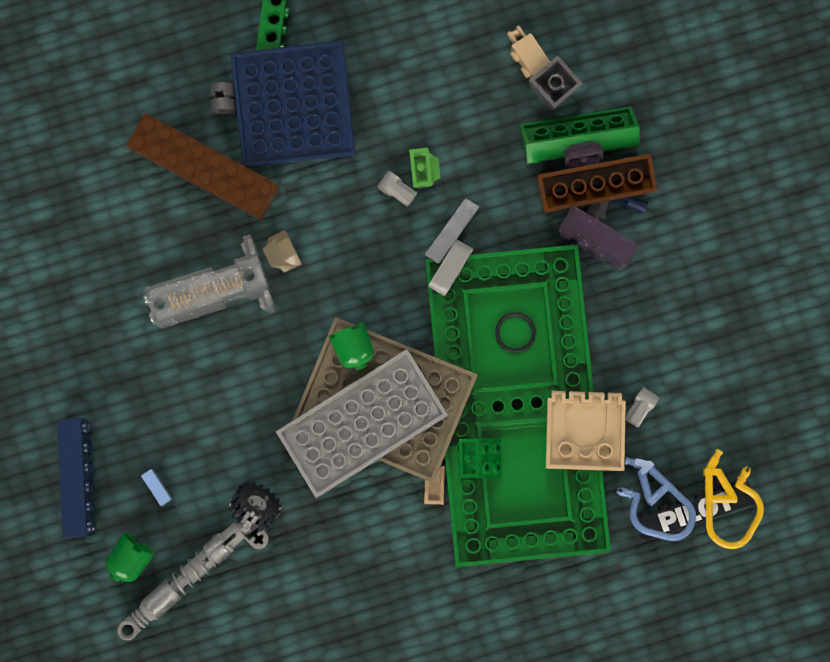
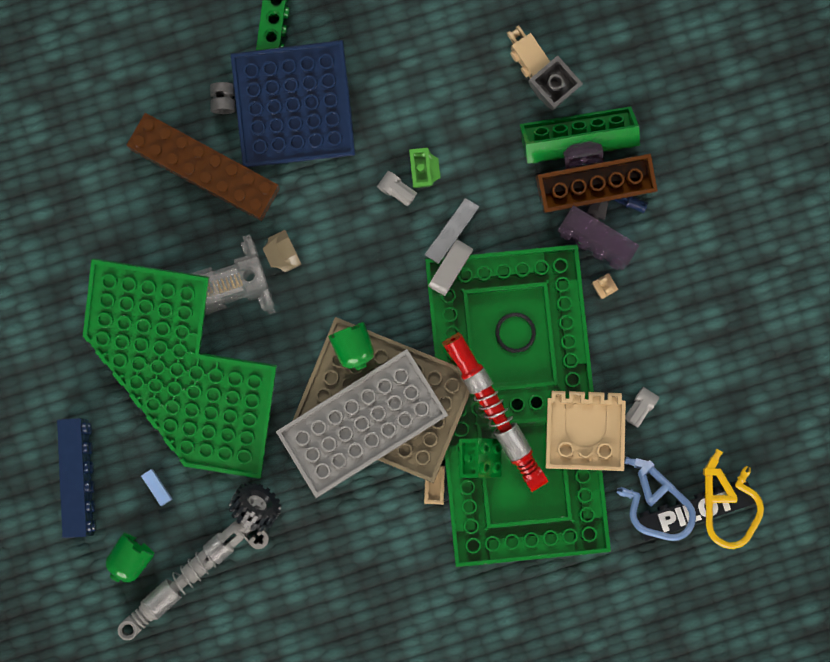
(150, 337): none -> green plate
(508, 433): none -> red piece
(604, 286): none -> tan tile

